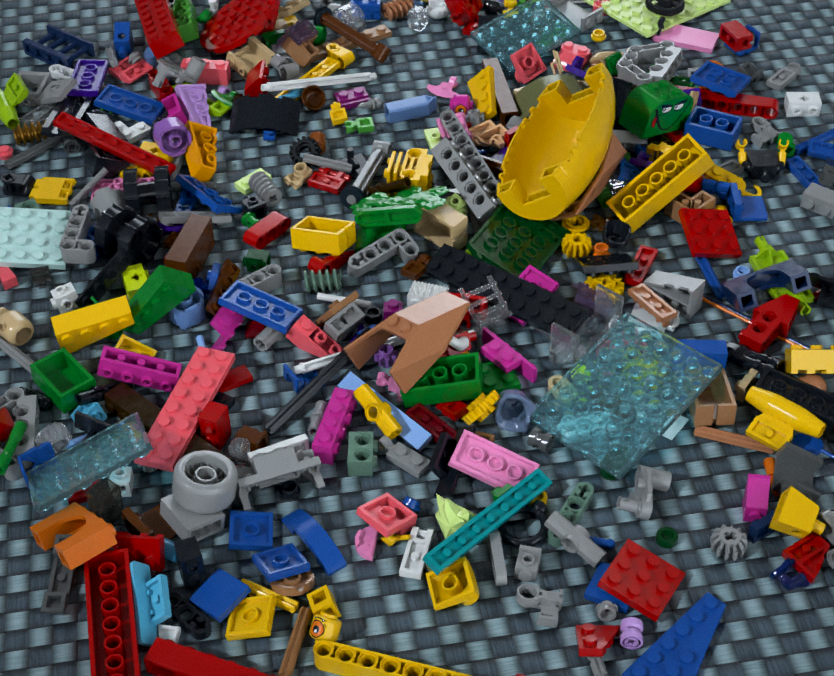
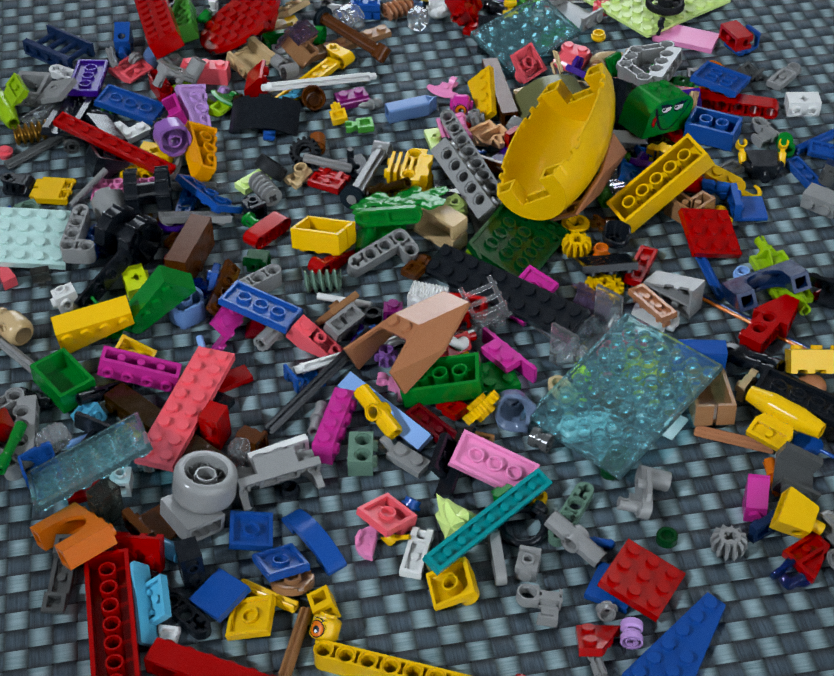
(271, 167): none -> black tyre

